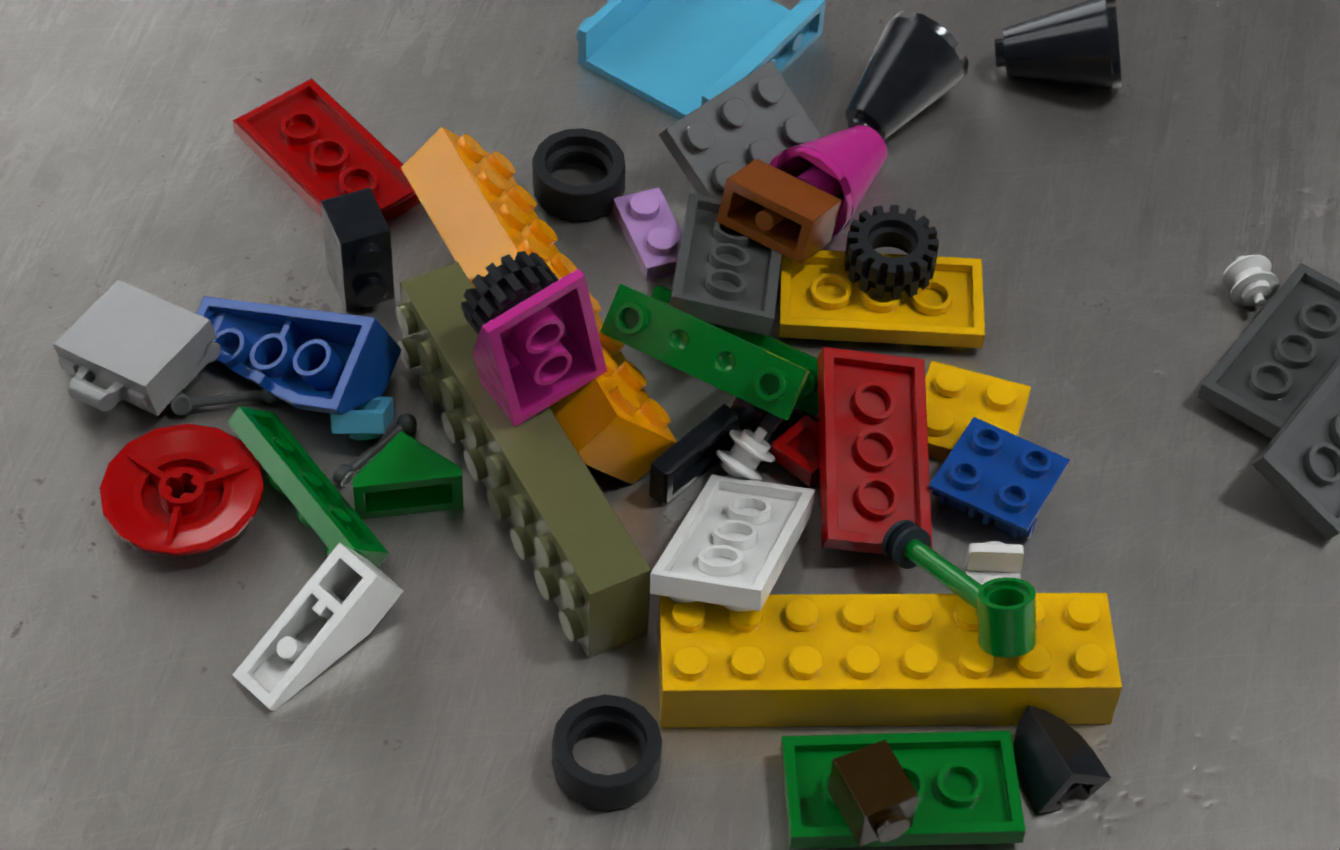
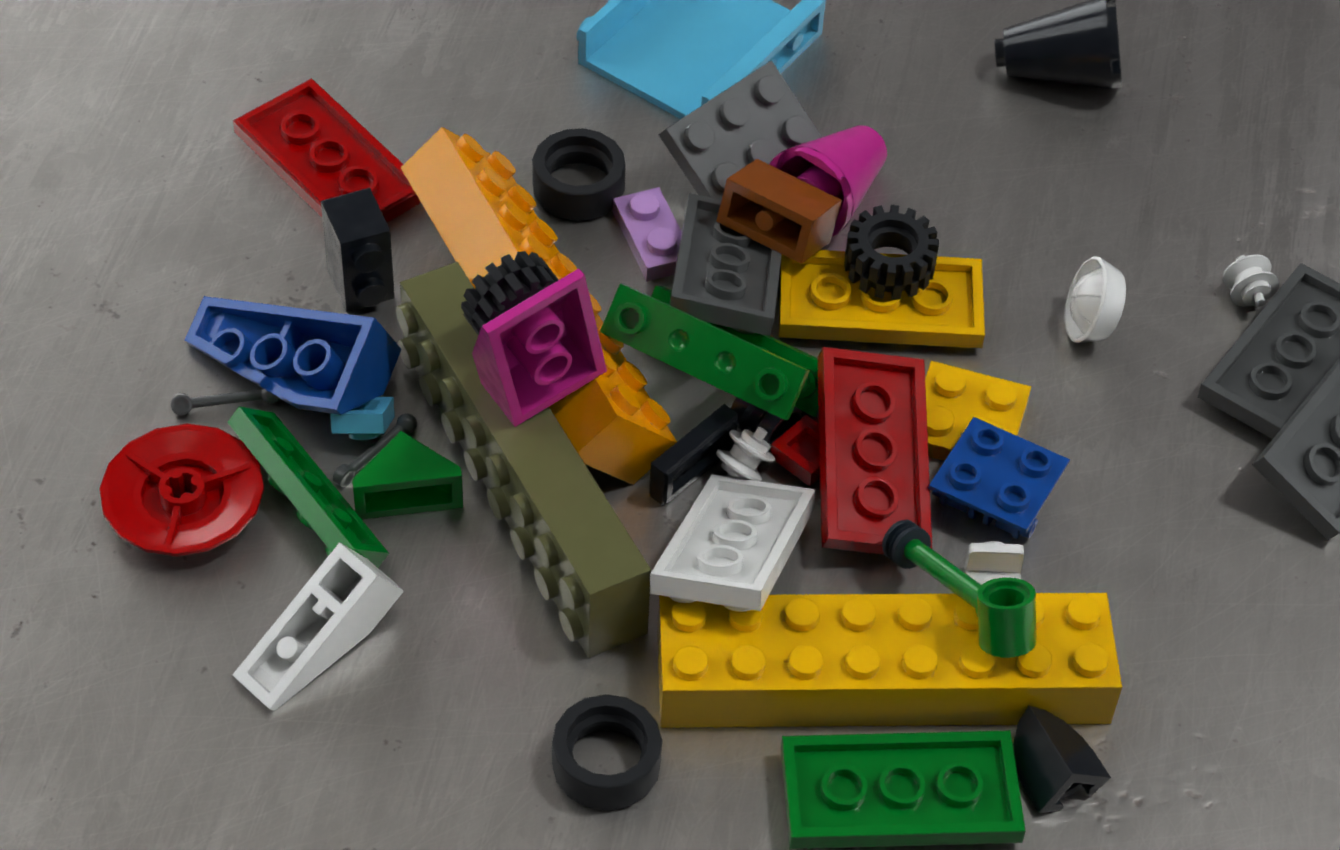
(134, 350): light grey piece -> none
(873, 793): dark brown brick -> none
(905, 74): black cone -> none
(1094, 301): none -> white hat

